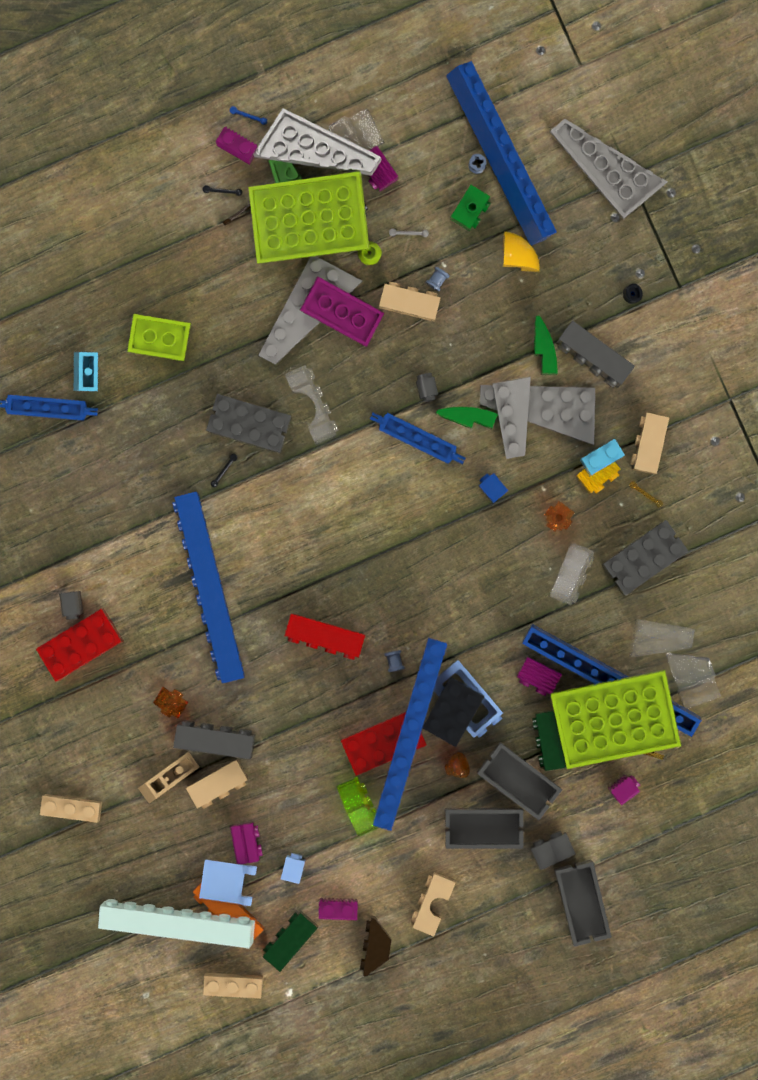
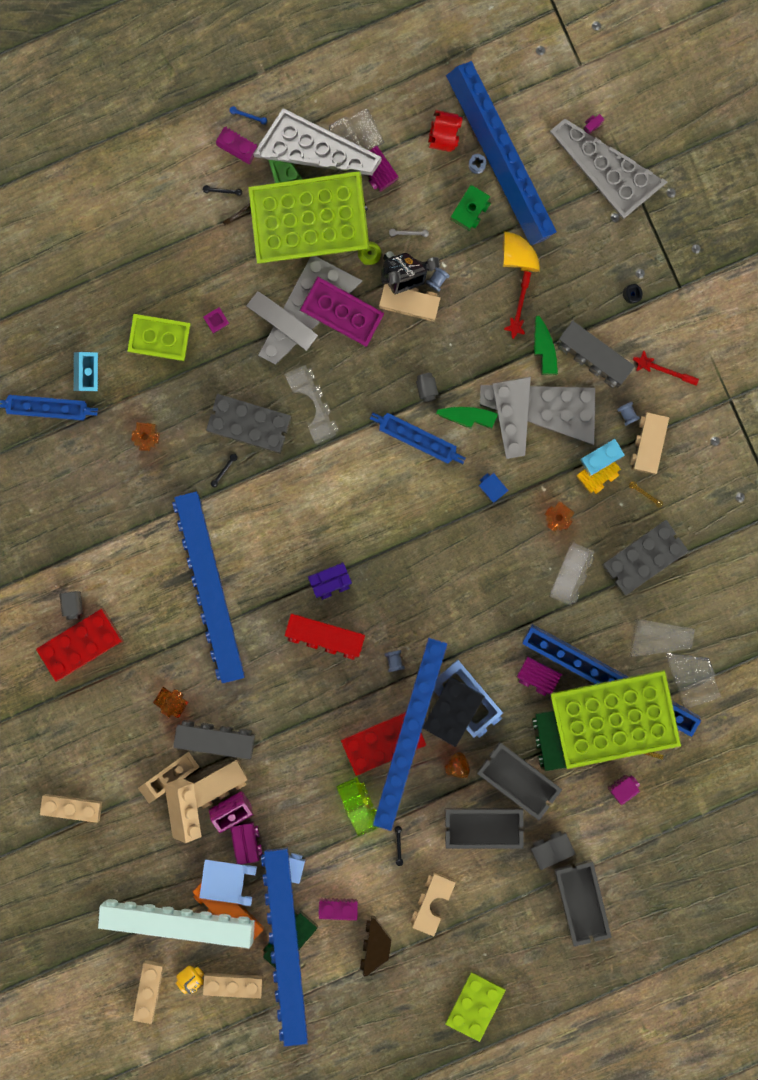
(141, 430): none -> clear orange brick
(148, 991): none -> tan brick
(183, 810): none -> tan brick
(190, 979): none -> yellow head
(216, 320): none -> magenta plate
(230, 812): none -> magenta brick
(282, 320): none -> light grey slope
(285, 947): none -> blue brick
(330, 580): none -> dark purple brick
(399, 861): none -> black hinge
(405, 272): none -> black torso
(444, 131): none -> red brick
(475, 1006): none -> lime plate
(515, 326): none -> red piece
(593, 123): none -> magenta plate
(628, 413): none -> sand blue bush
(645, 363): none -> red piece

